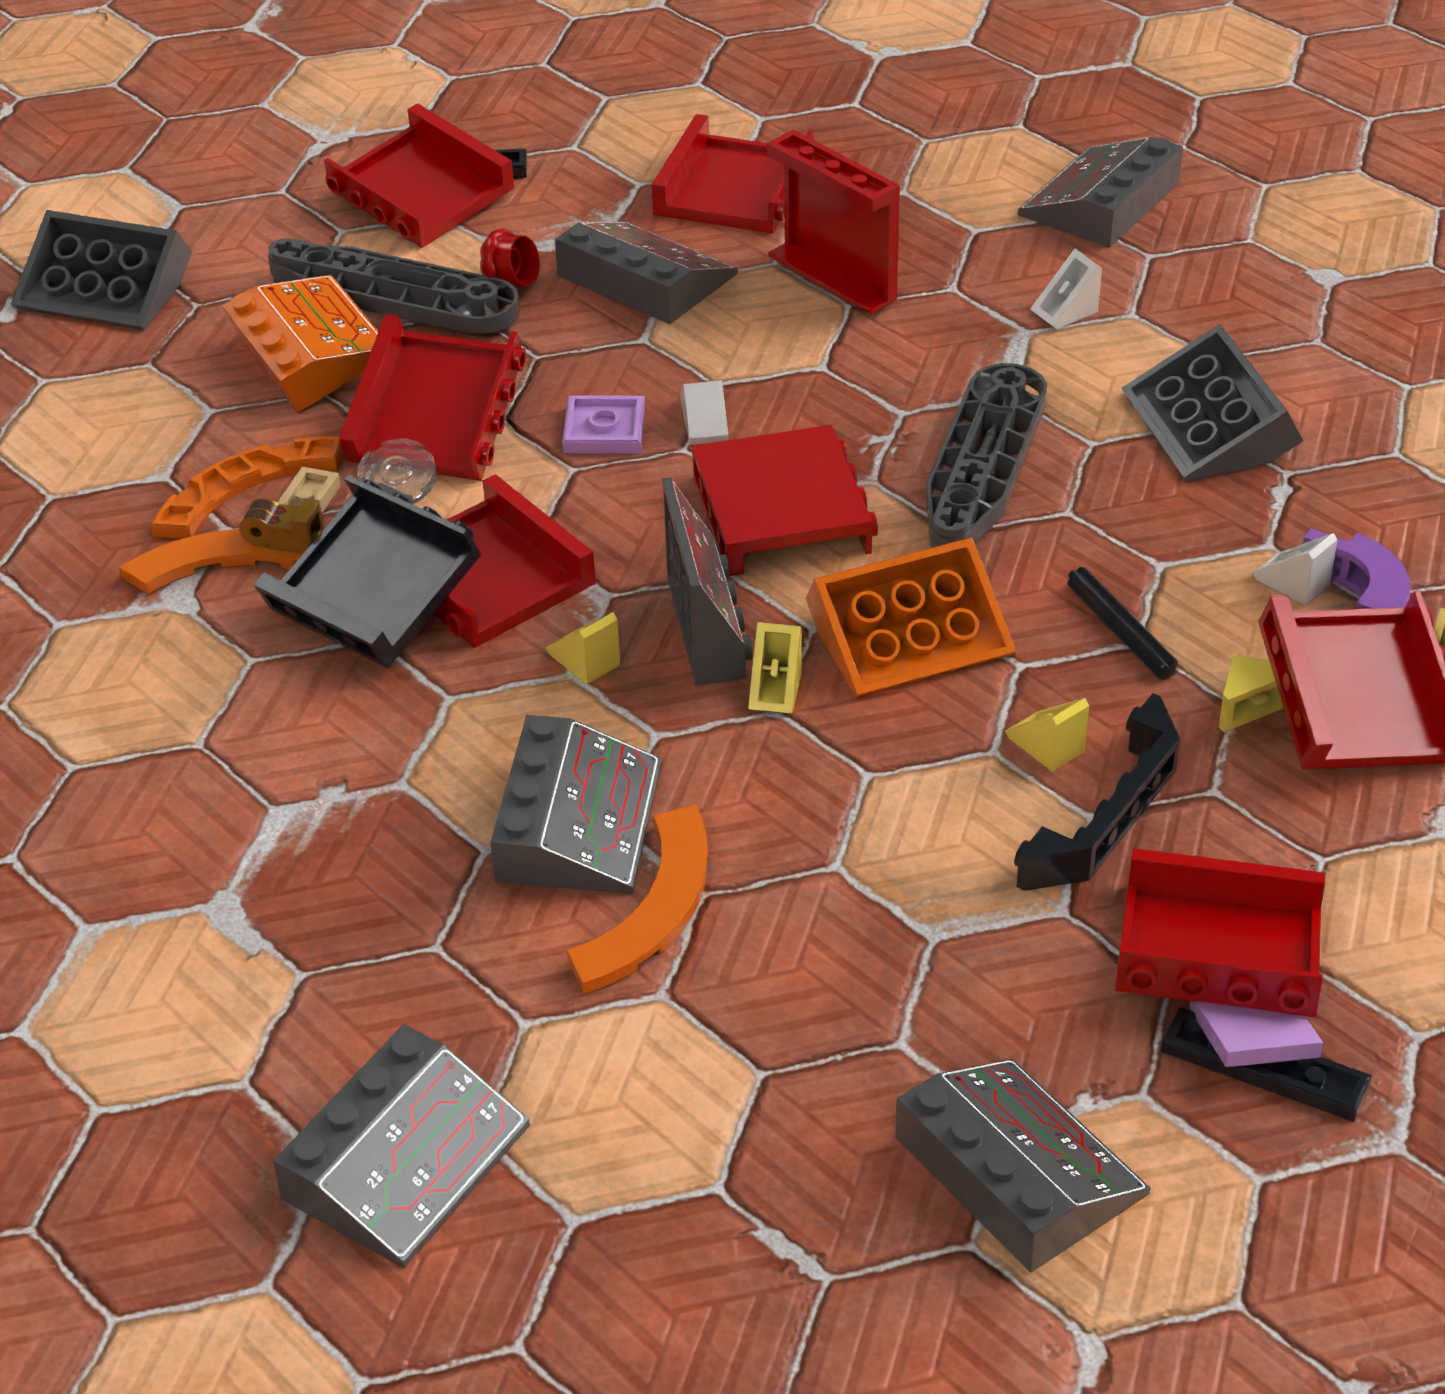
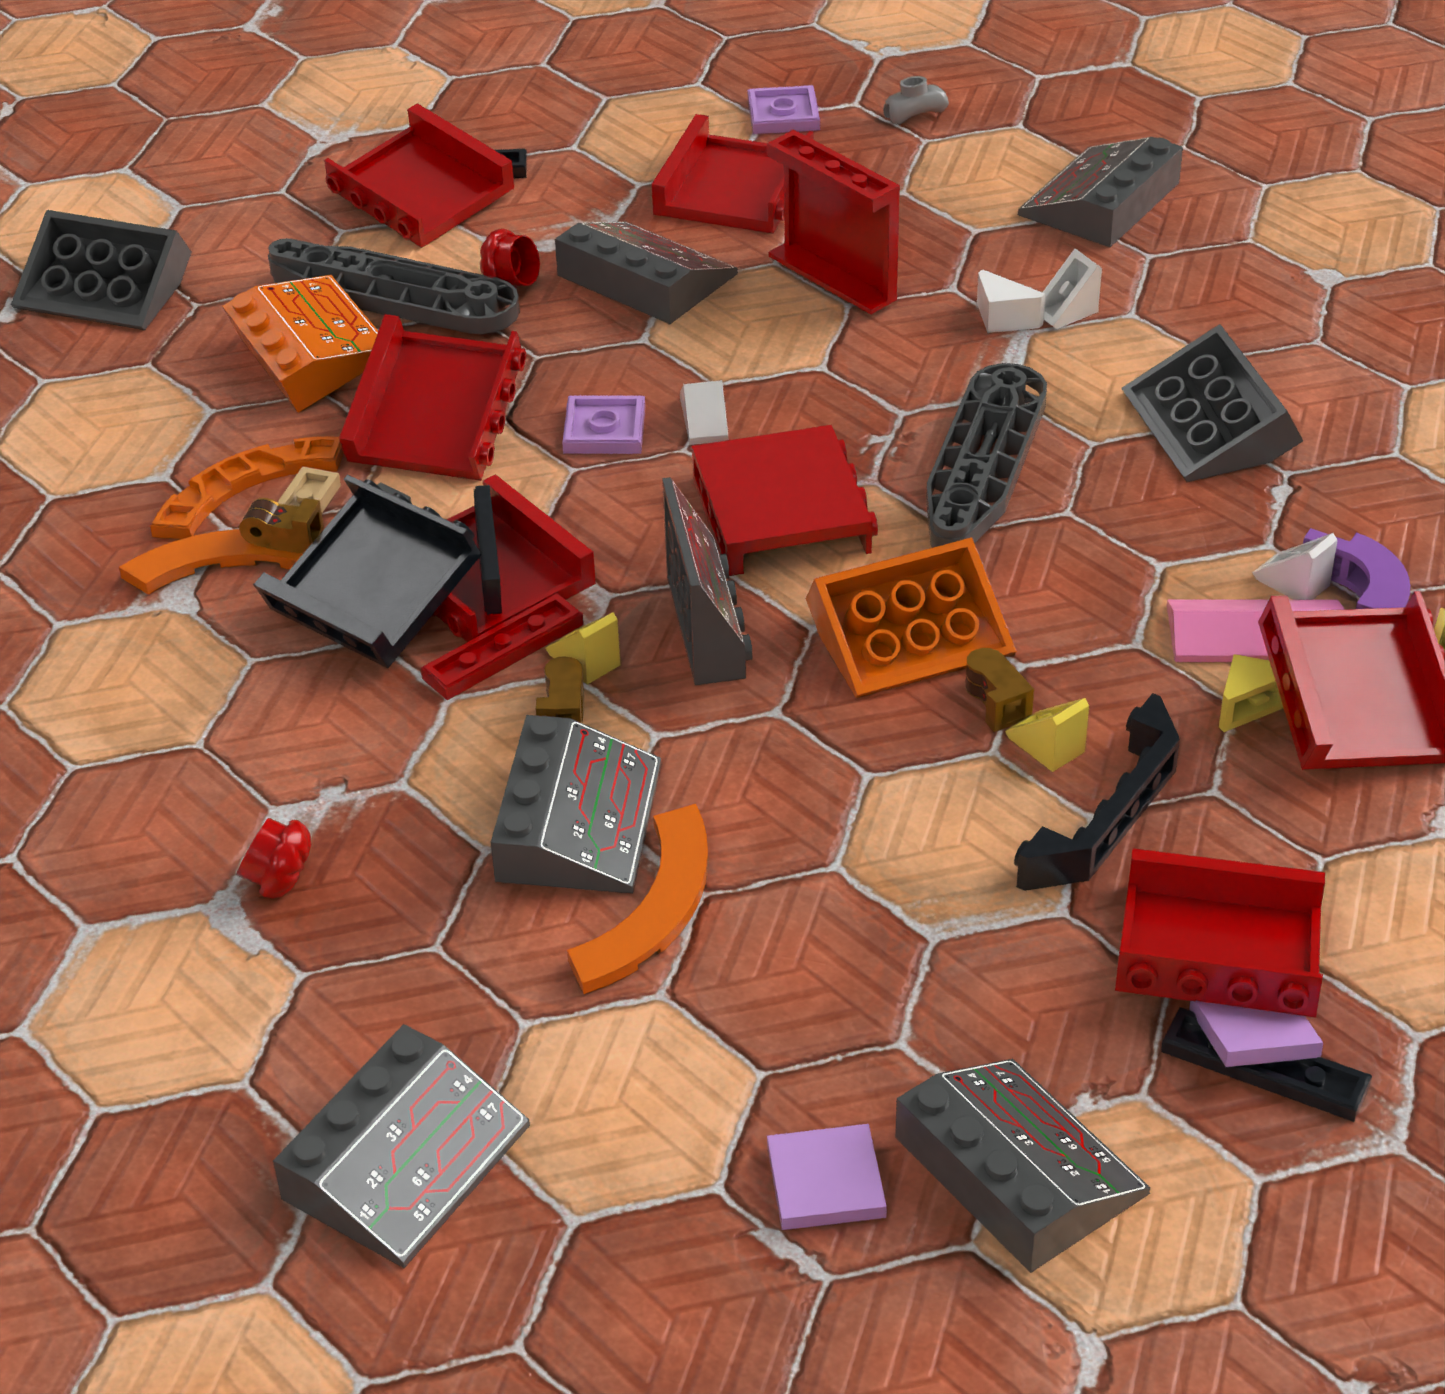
(276, 857): none -> red piece
(402, 466): clear tile -> none
(487, 546): none -> black tile
(501, 646): none -> red tile
(563, 690): none -> pearl gold leg
(776, 668): light yellow slope -> none
(783, 109): none -> lavender tile
(826, 1177): none -> lavender tile
(914, 99): none -> light grey piece
(999, 687): none -> pearl gold leg
(1008, 304): none -> white slope
(1122, 623): black axle -> none
(1224, 627): none -> bright pink slope

